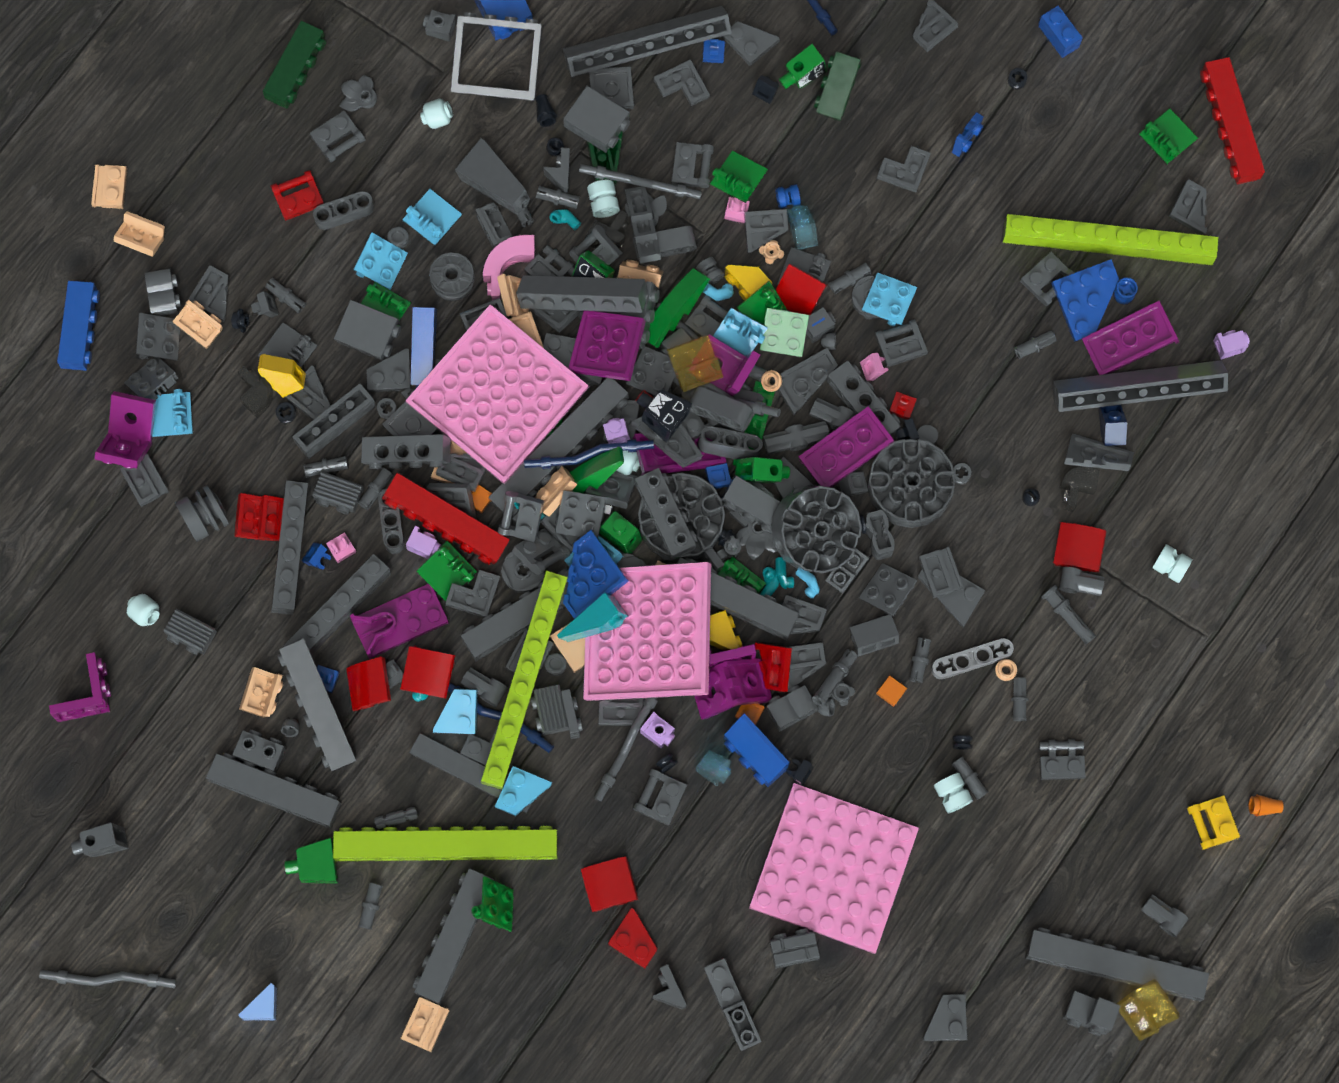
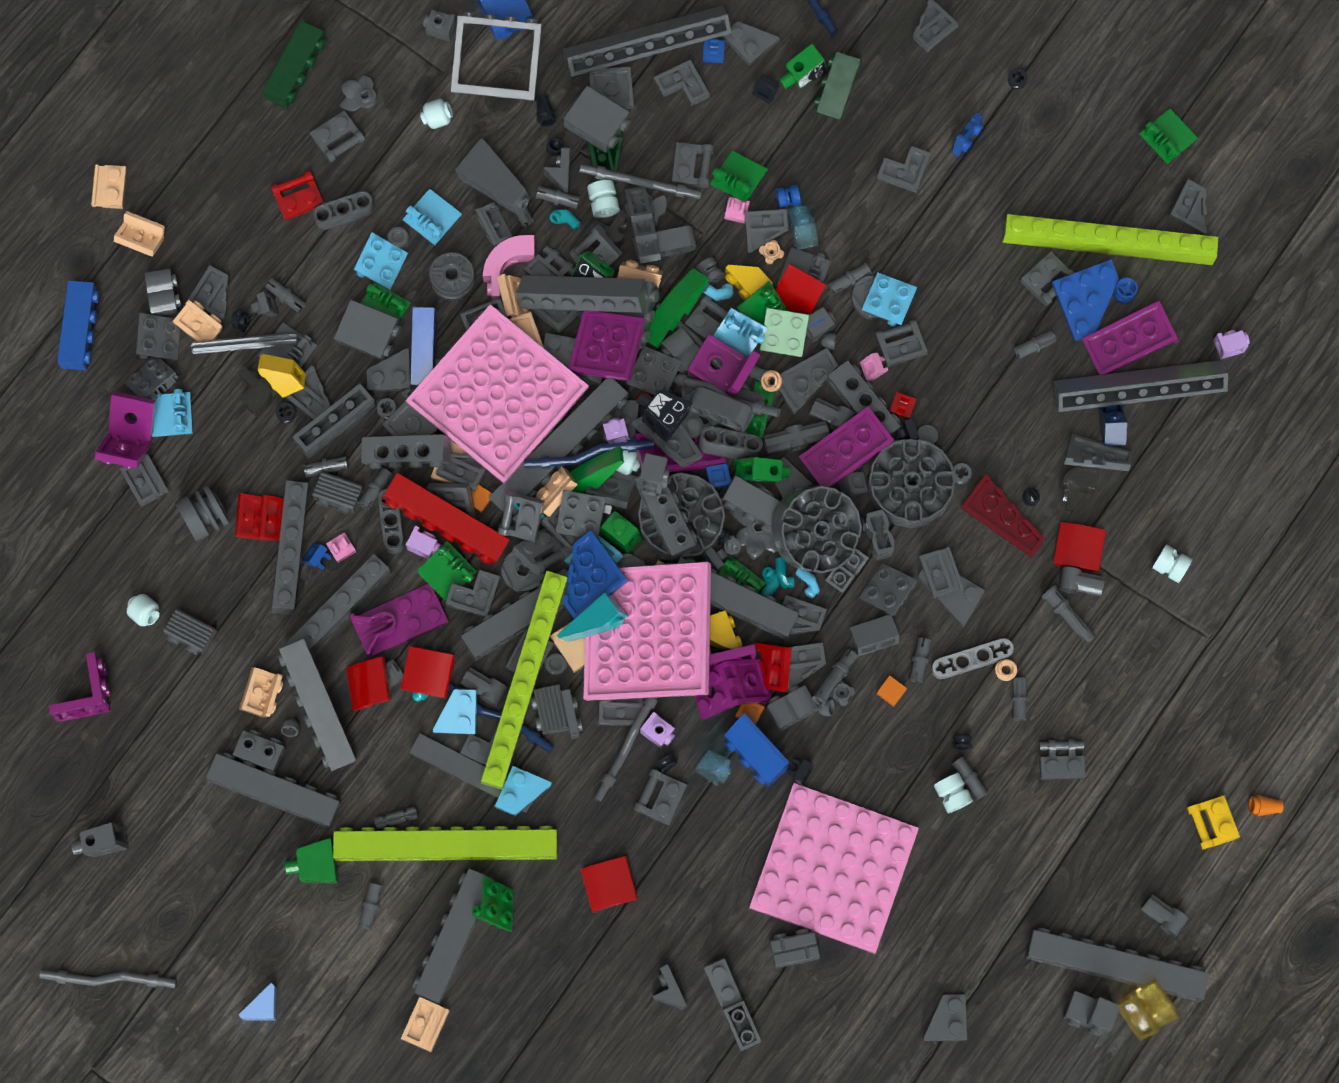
(241, 343): none -> dark grey axle
(329, 678): blue tile -> none
(633, 940): red wing -> none
(654, 475): none -> dark grey brick
(695, 363): clear yellow slope -> none
(1001, 516): none -> dark red wing
(1060, 31): blue brick -> none
(1232, 121): red brick -> none

